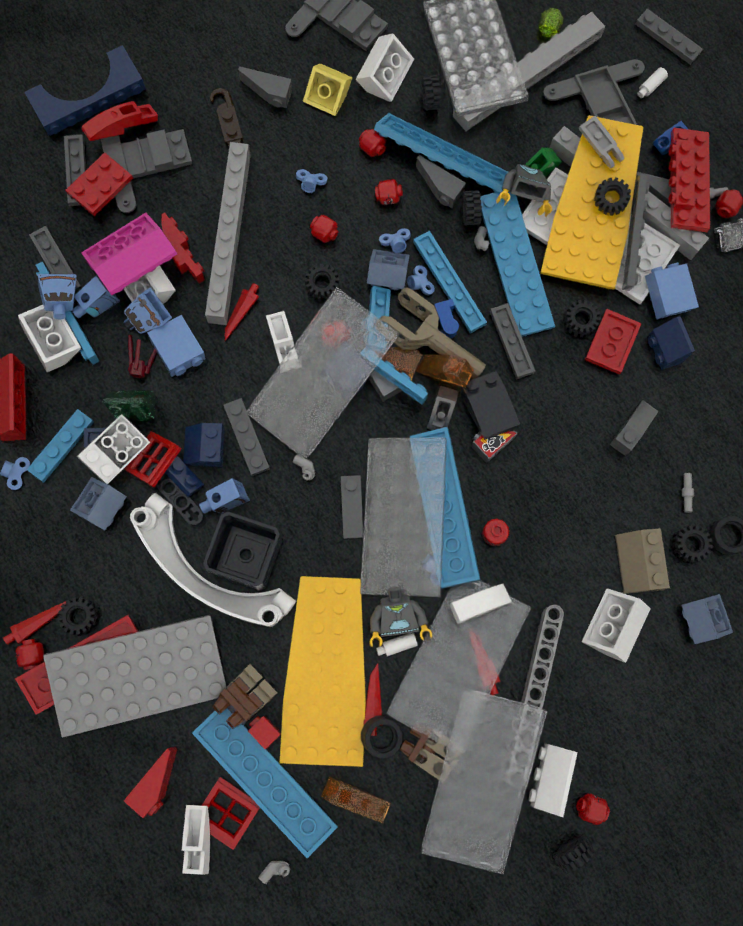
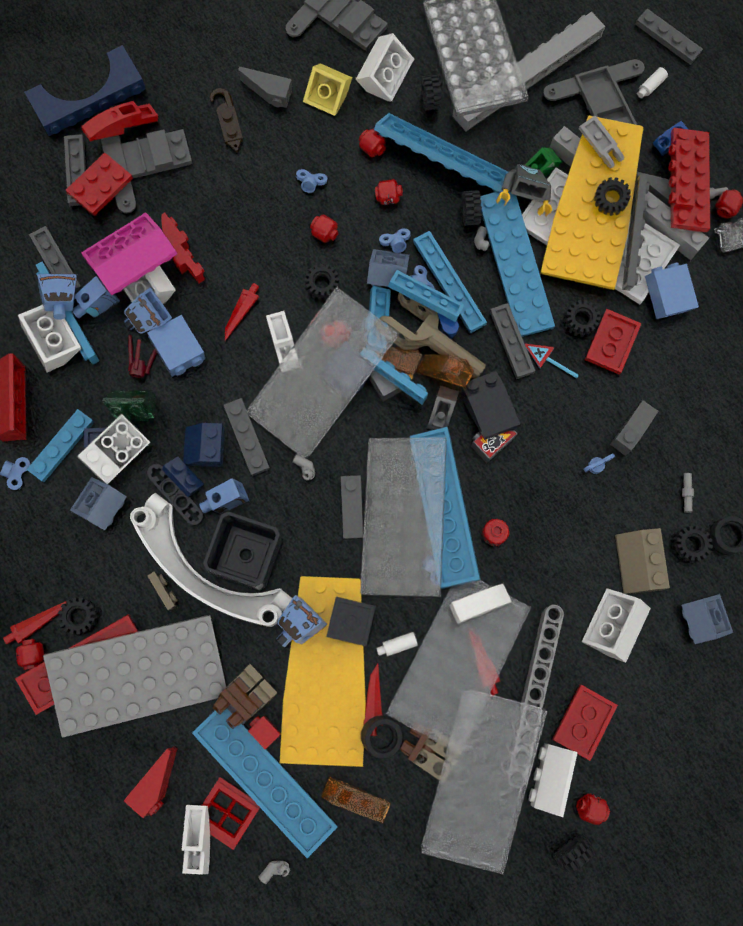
(162, 465): red piece -> none
(168, 598): none -> dark tan plate
(228, 234): light grey brick -> none
(299, 622): none -> medium blue torso
(351, 621): none -> black plate
(397, 616): dark grey torso -> none
(426, 295): none -> dark azure plate
(443, 184): dark grey slope -> none
(540, 355): none -> piece
(550, 22): clear neon green head -> none
(584, 722): none -> red plate
(597, 464): none -> medium blue piece
(670, 343): dark blue slope -> none

